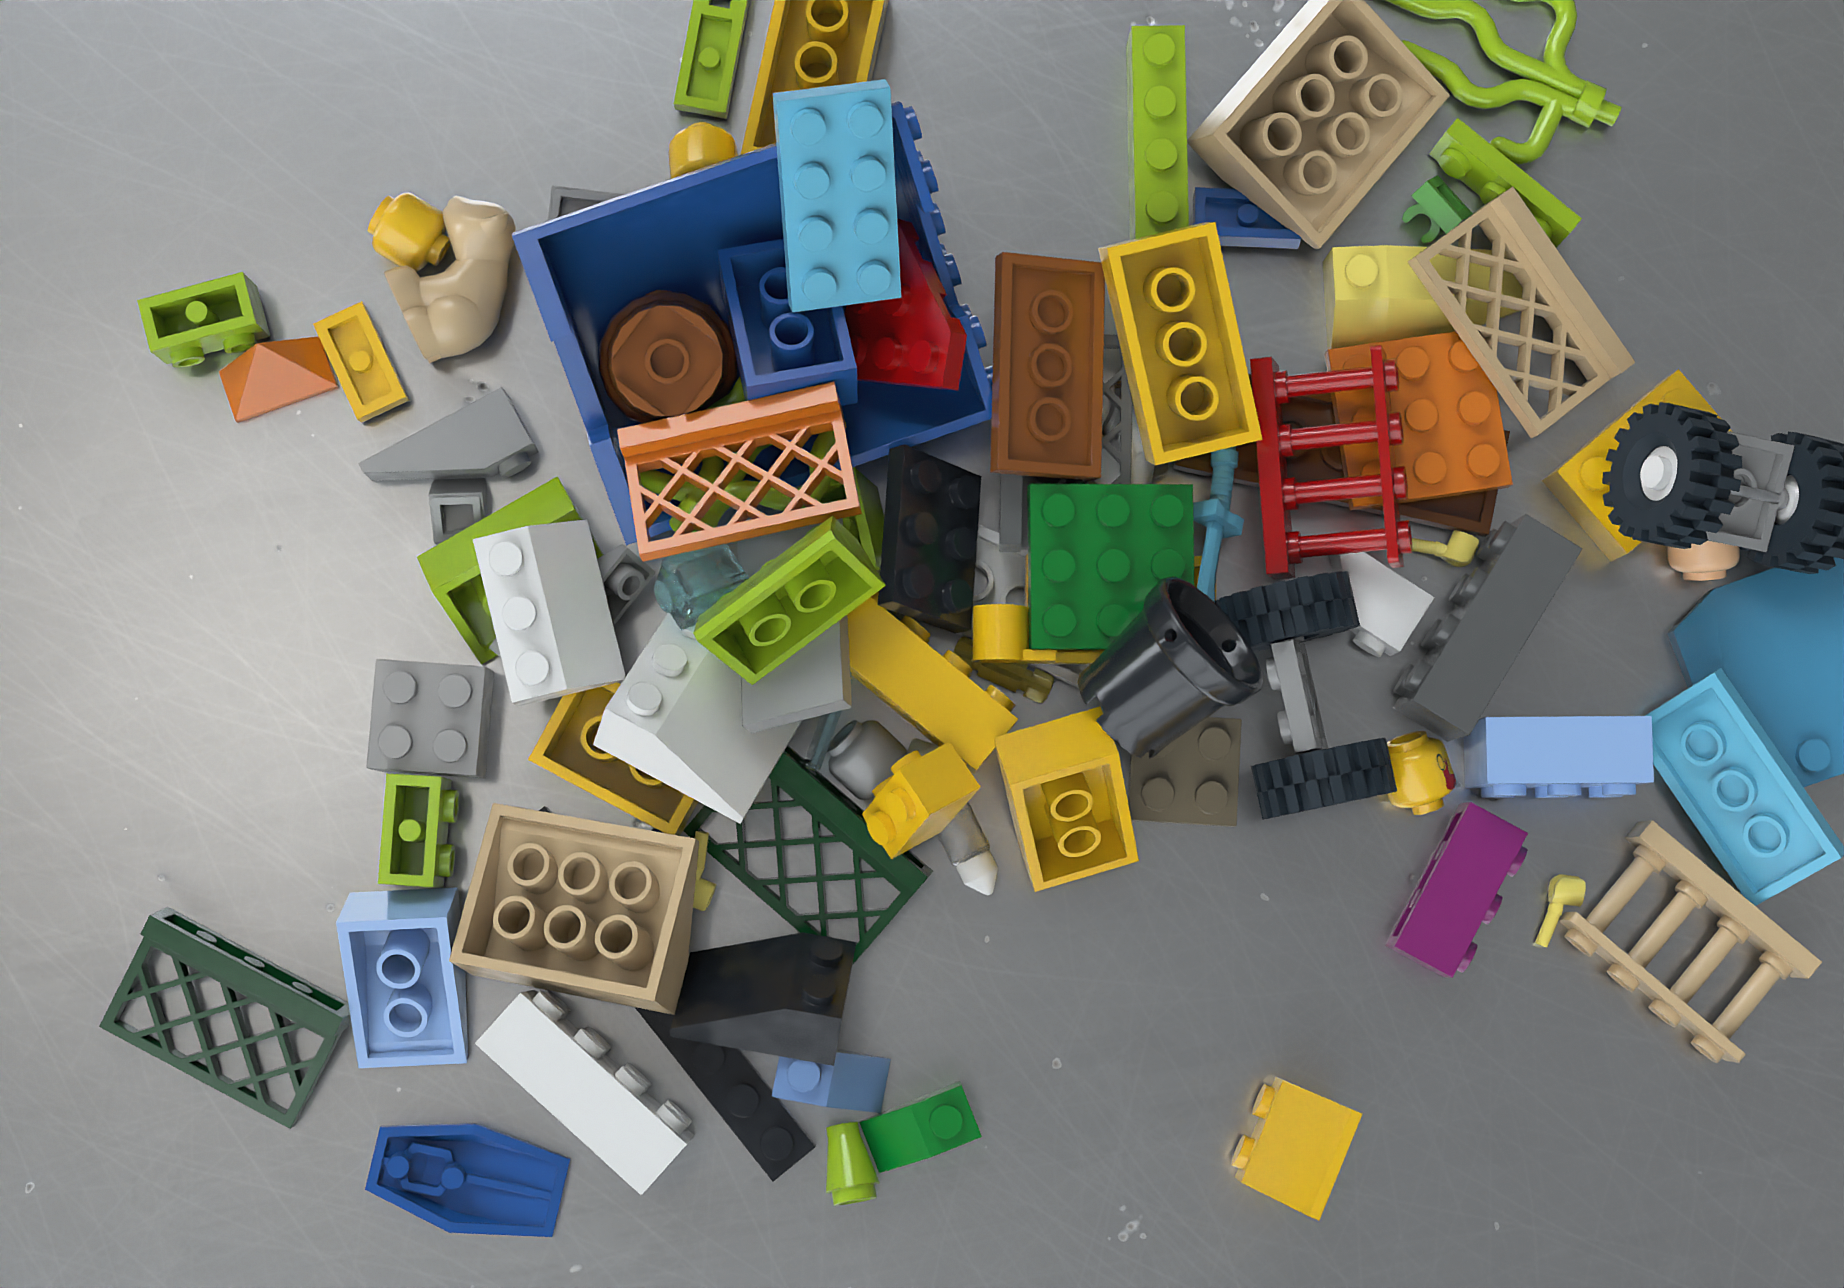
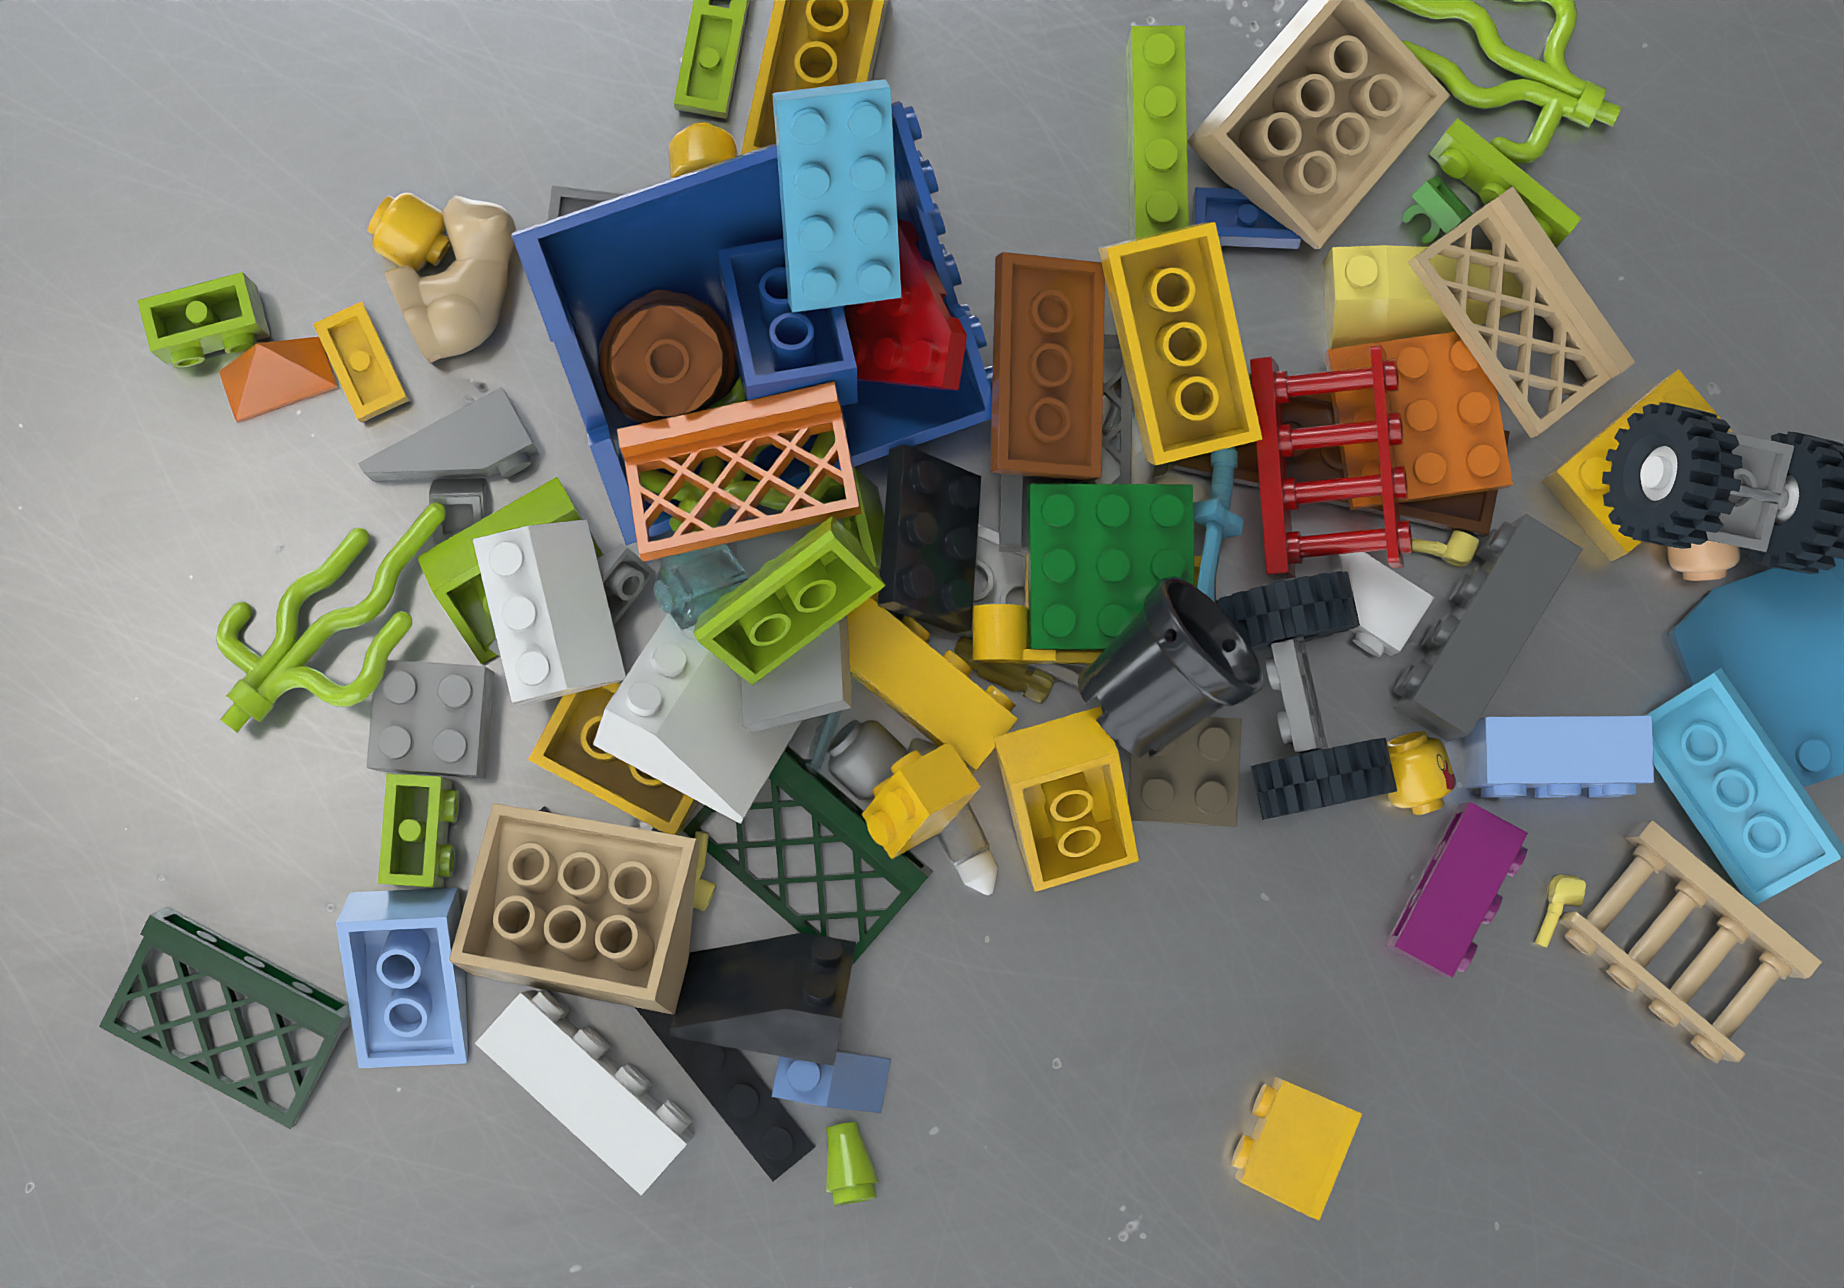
(285, 660): none -> lime plant
(469, 1178): blue piece -> none
(920, 1128): green slope -> none

